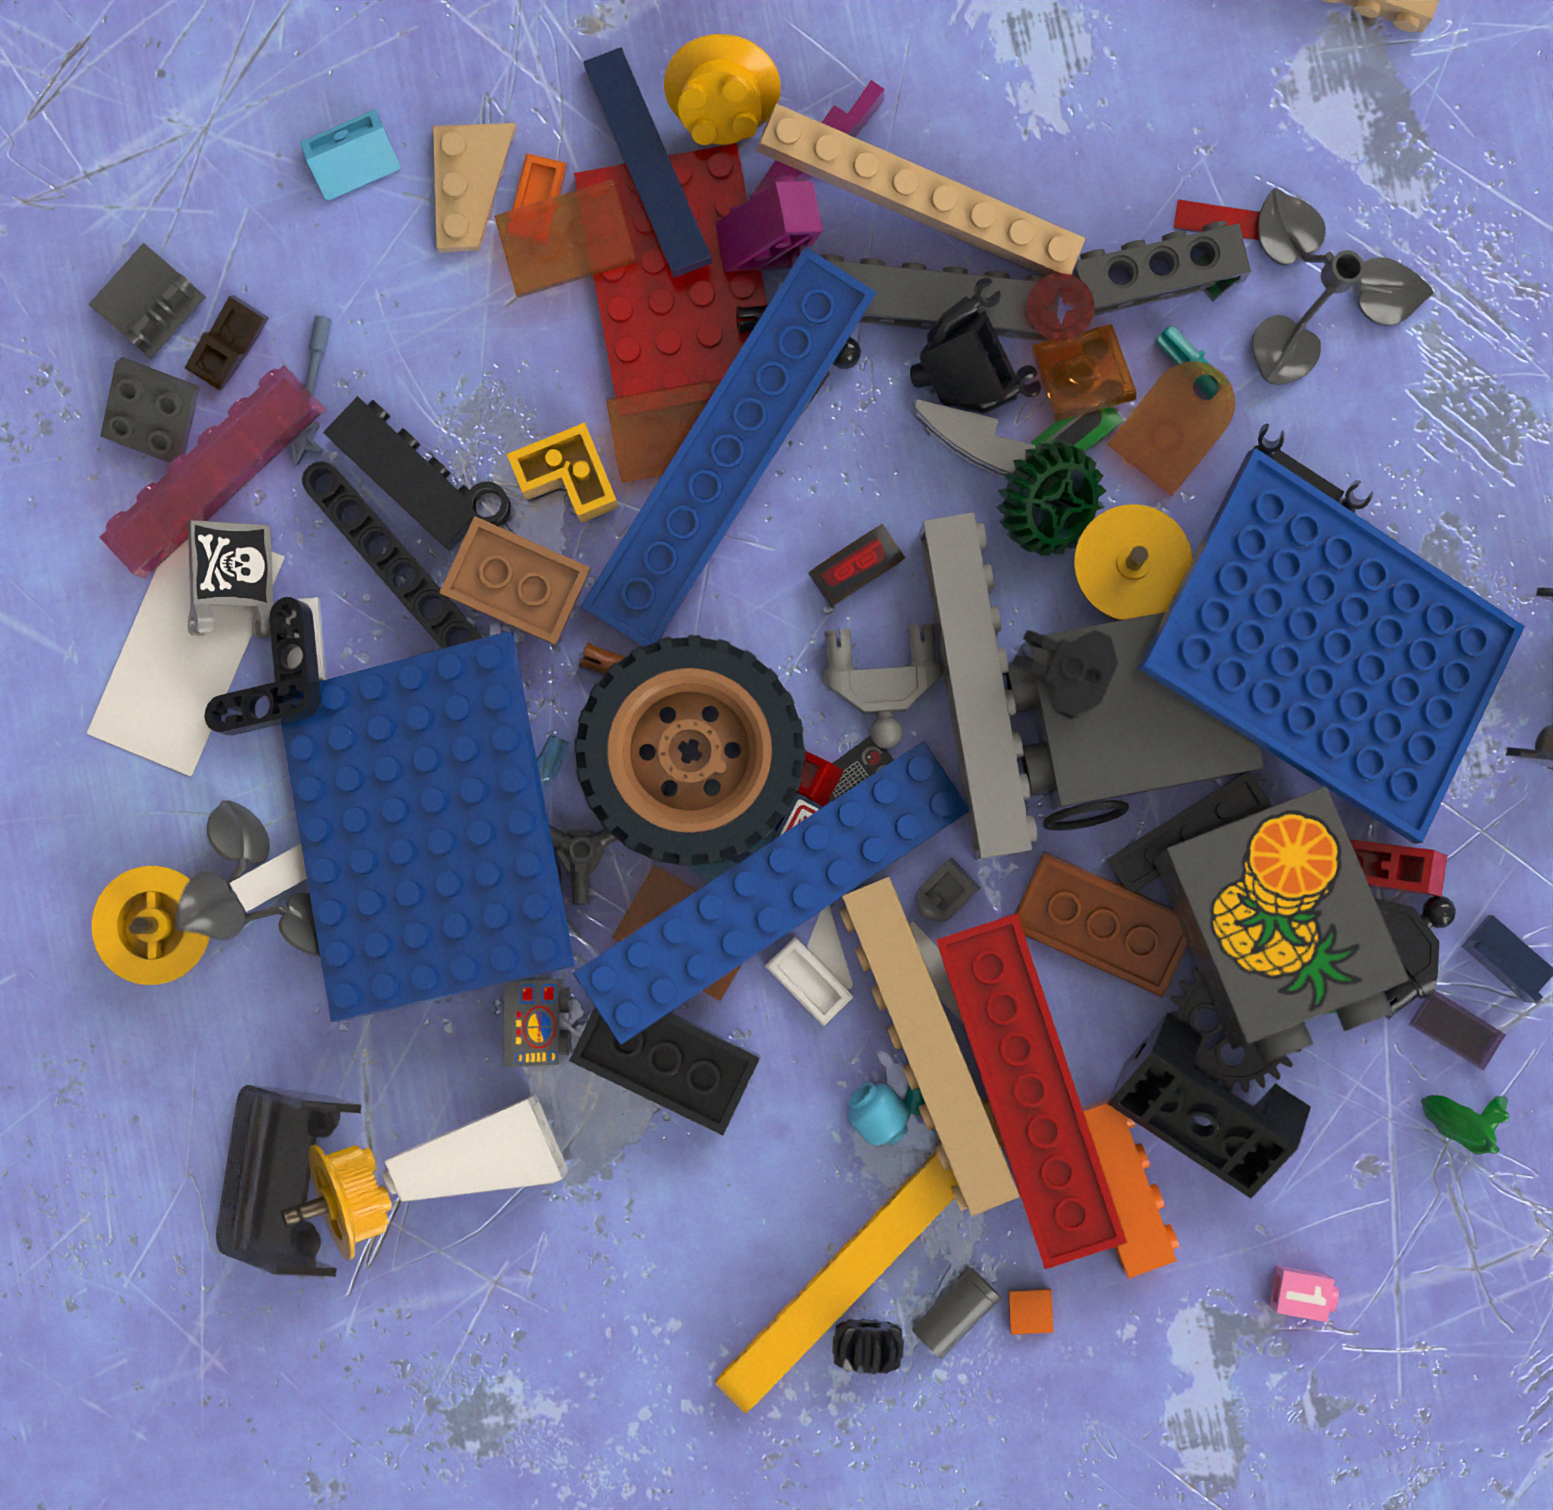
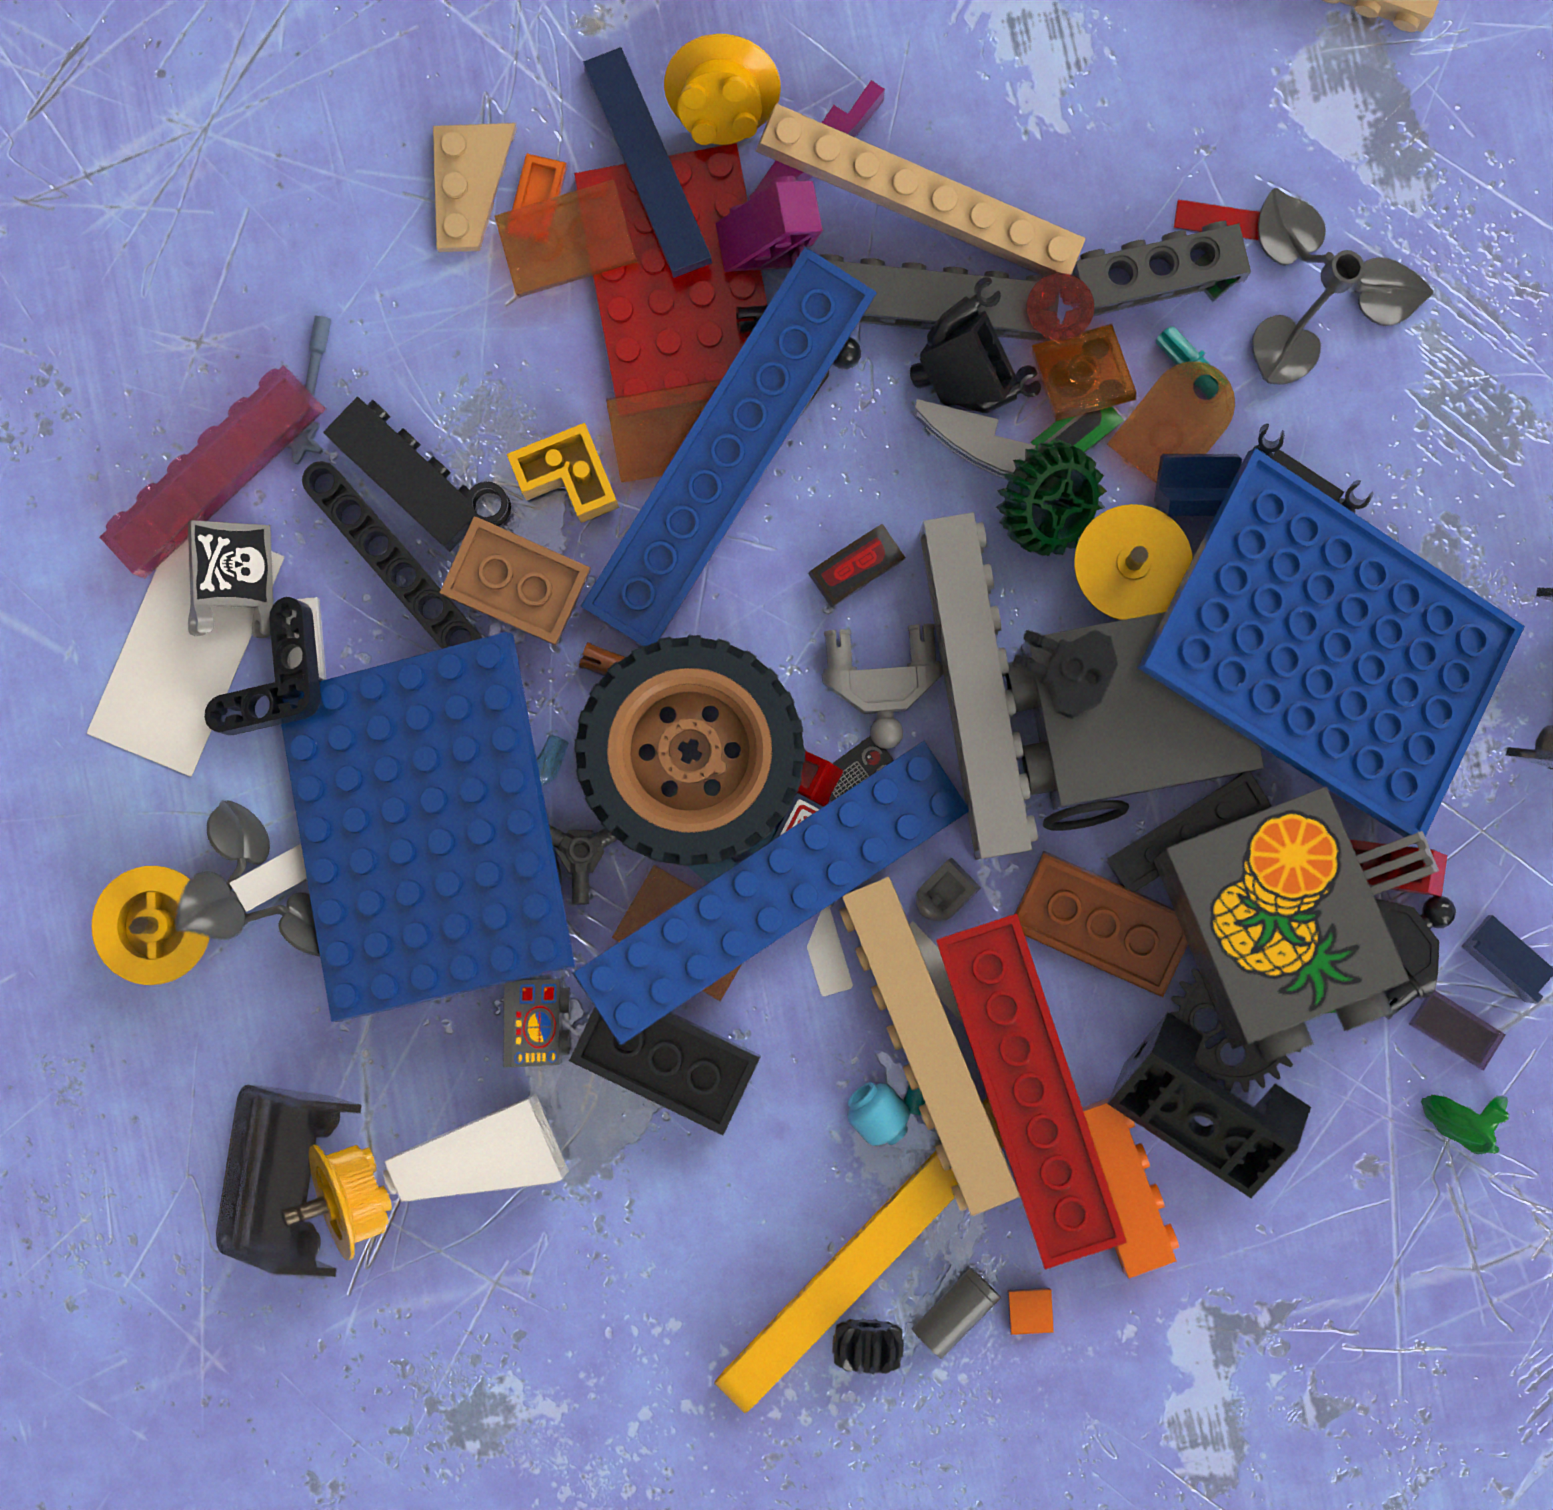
(147, 300): dark grey hinge -> none
(149, 410): dark grey plate -> none
(227, 343): dark brown slope -> none
(350, 155): medium azure panel -> none
(809, 981): white tile -> none
(1194, 482): none -> dark blue panel
(1303, 1293): bright pink brick -> none
(1423, 853): none -> light grey tile

